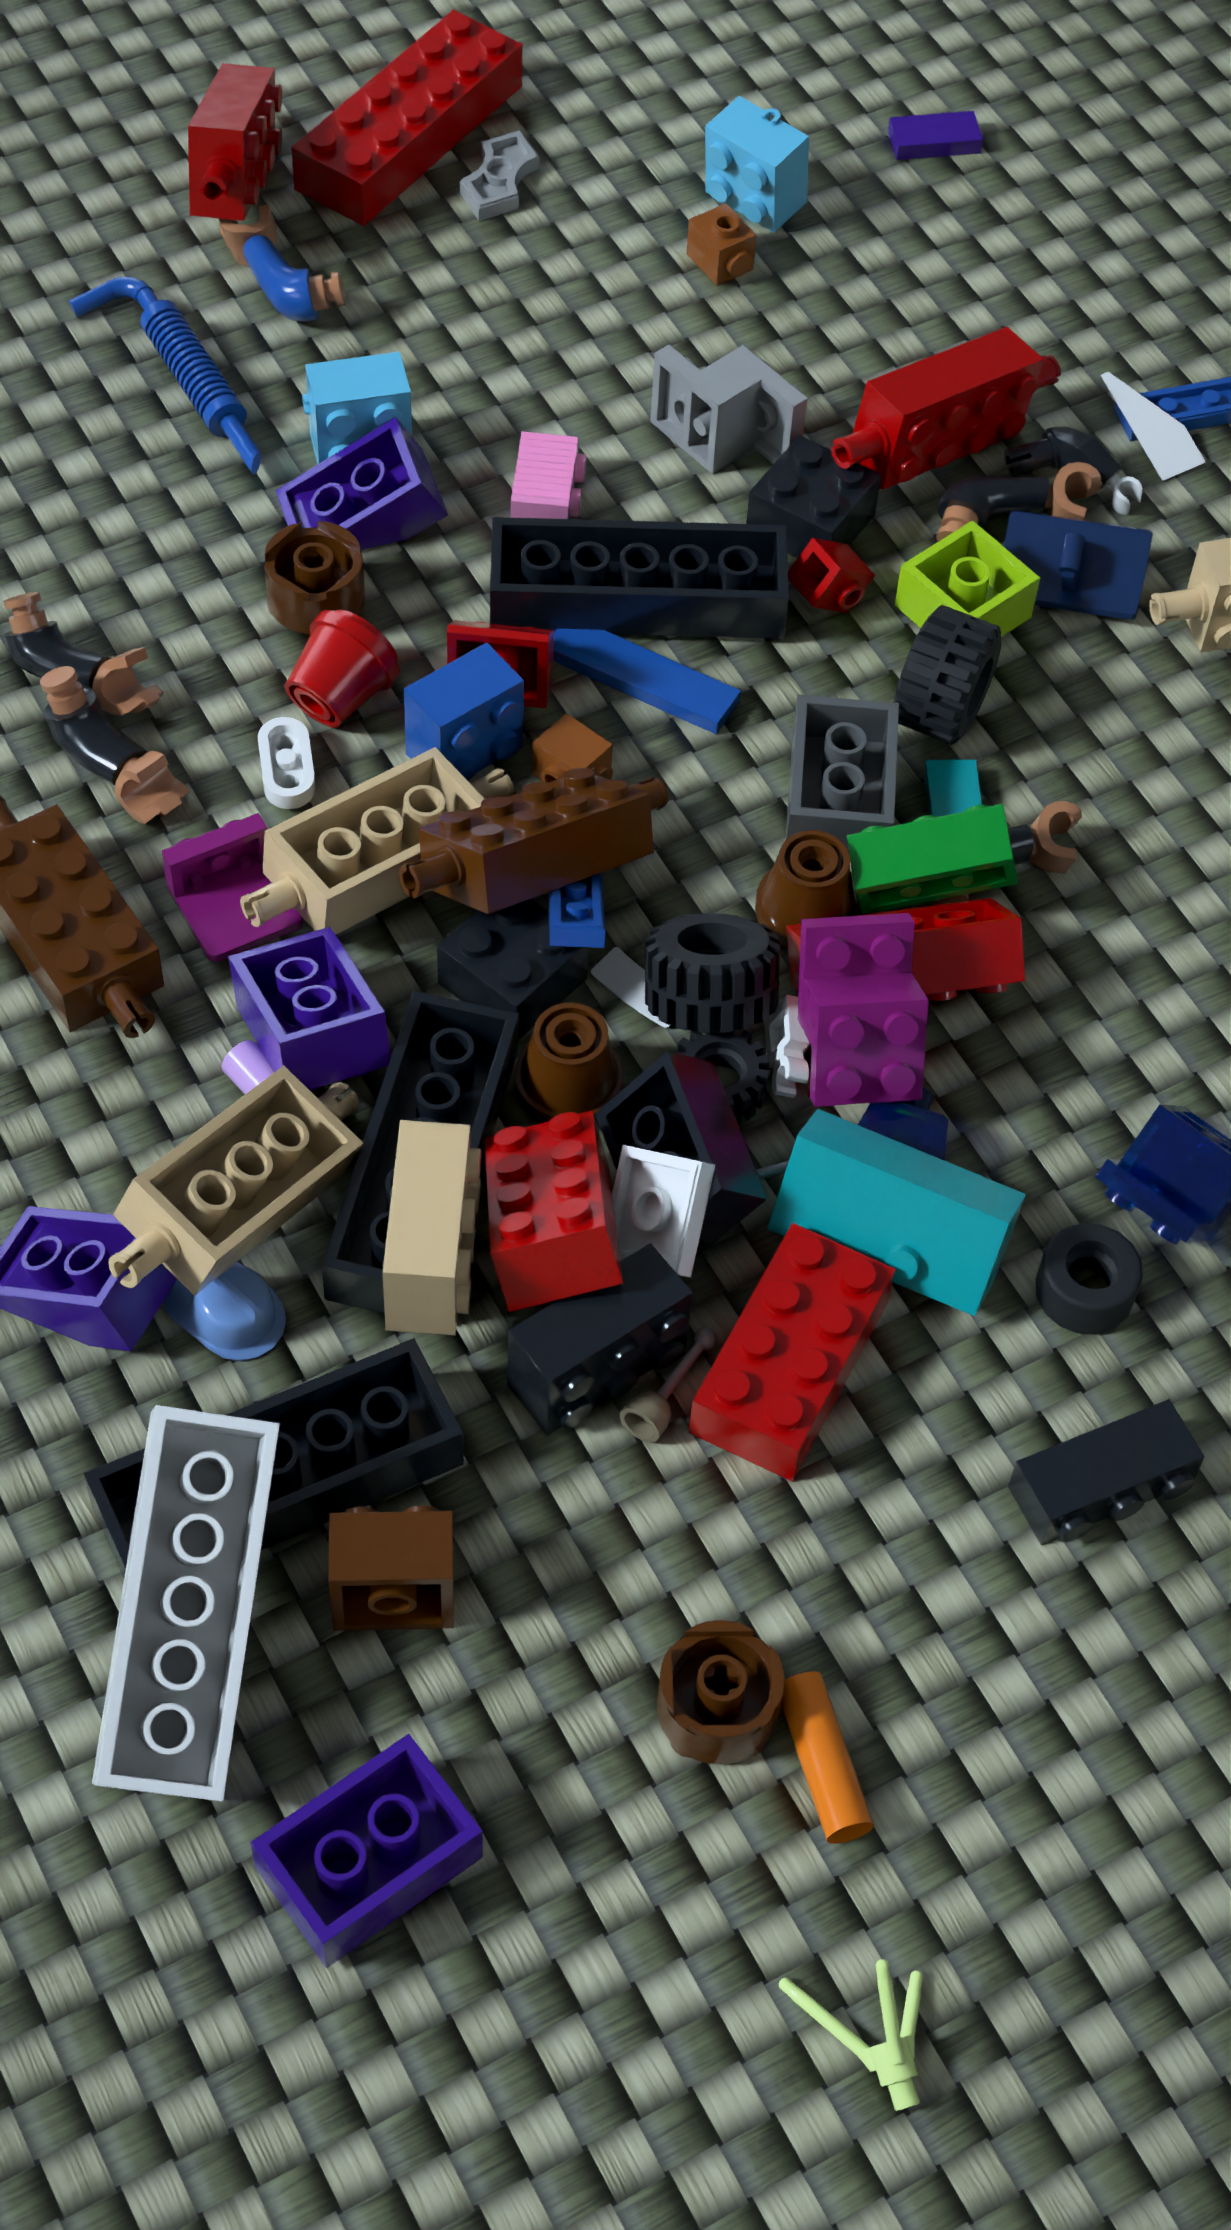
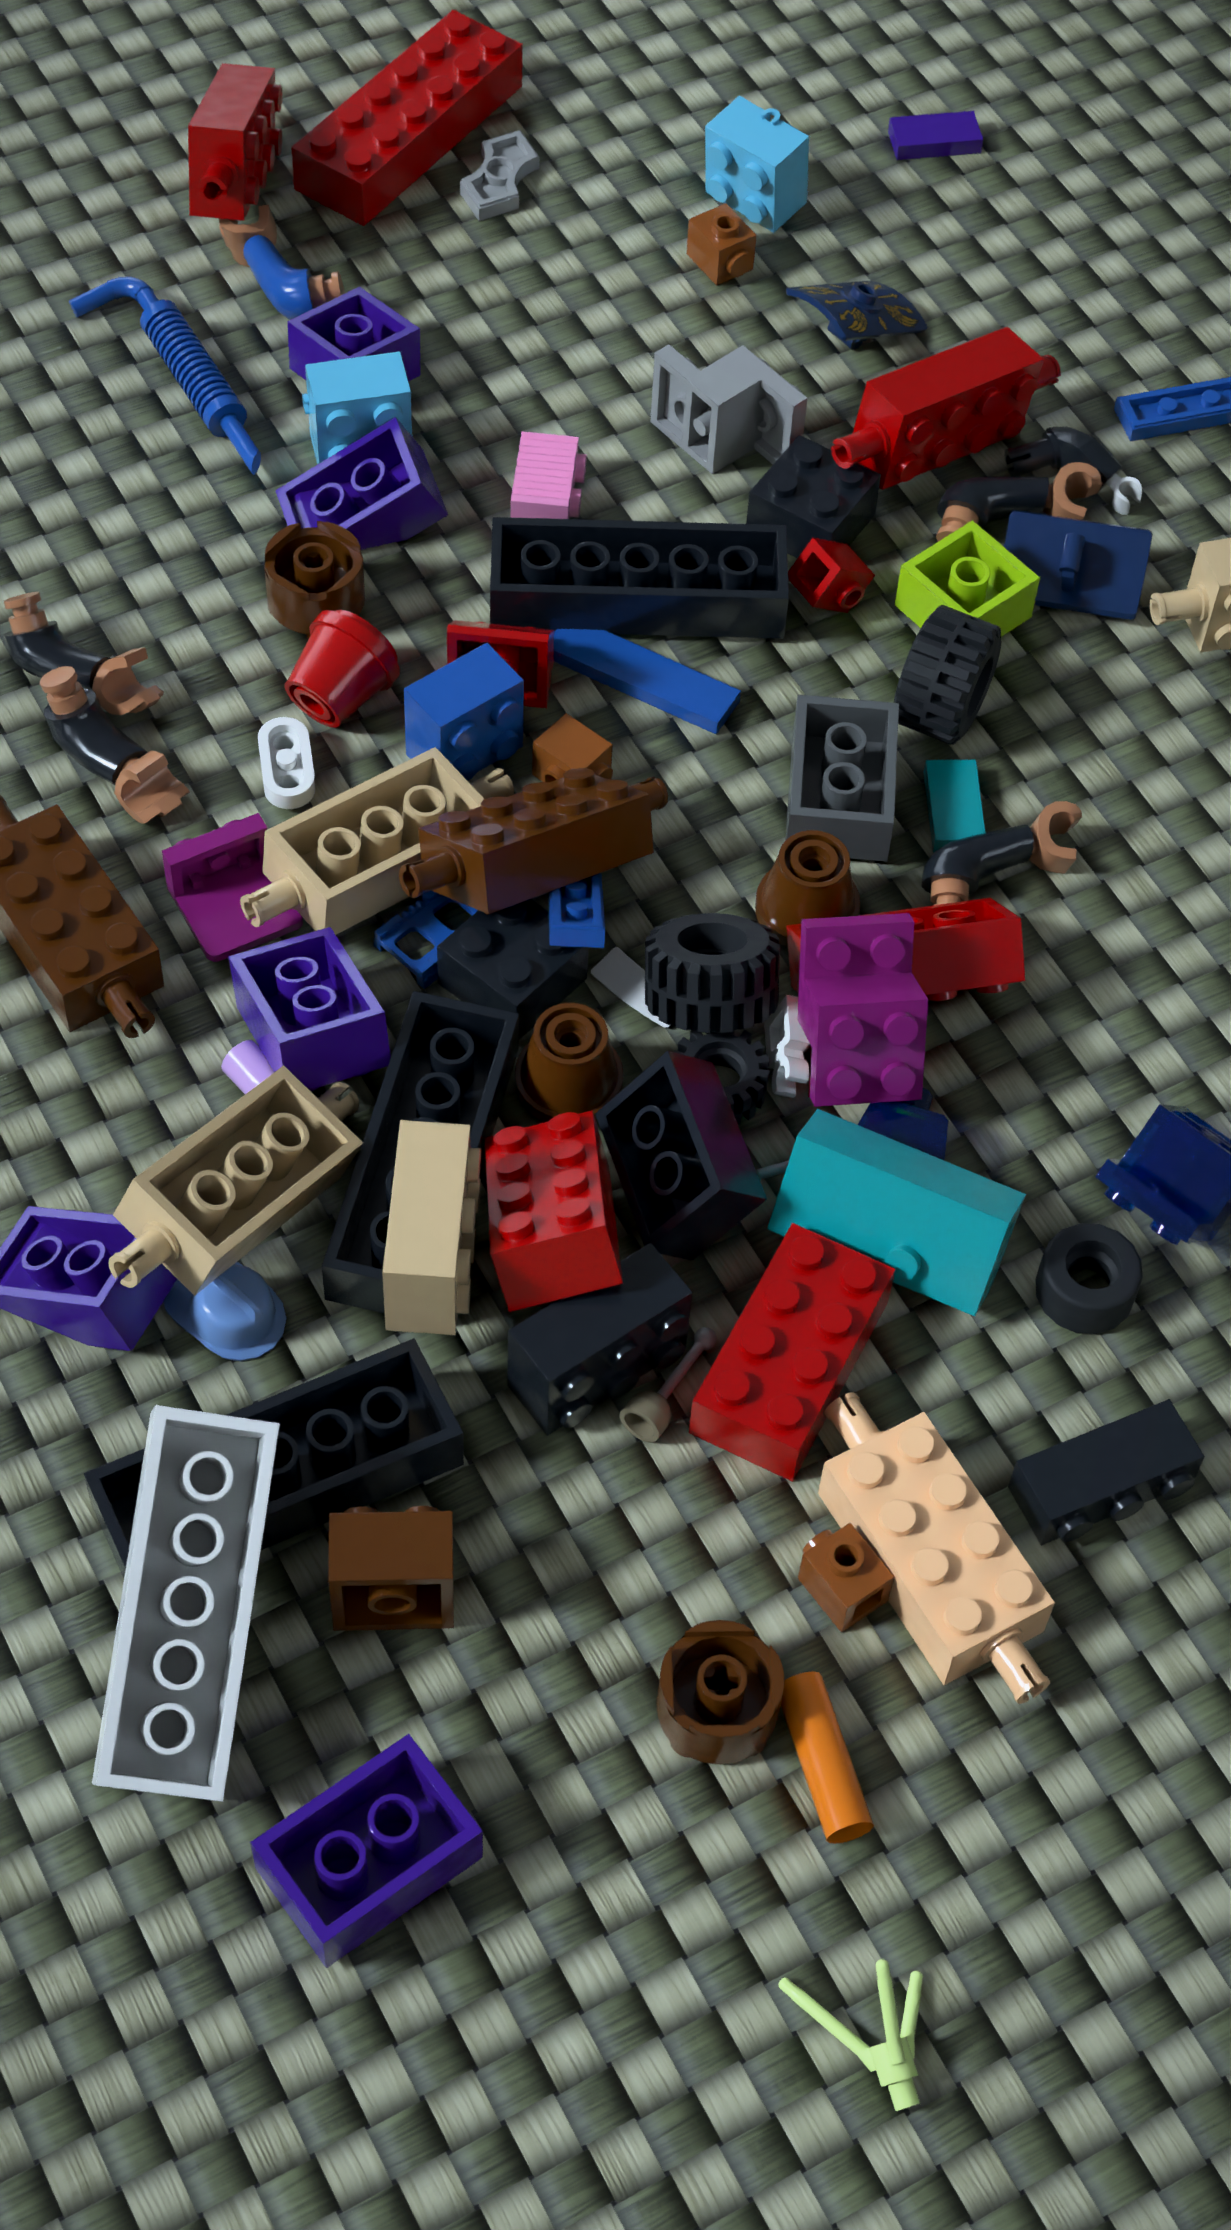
(352, 328): none -> dark purple brick
(420, 920): none -> blue piece
(661, 1203): white tile -> none
(844, 1576): none -> dark orange brick
(862, 310): none -> dark blue shield
(932, 858): green brick -> none
(953, 1563): none -> light nougat brick
(1160, 434): white sticker -> none

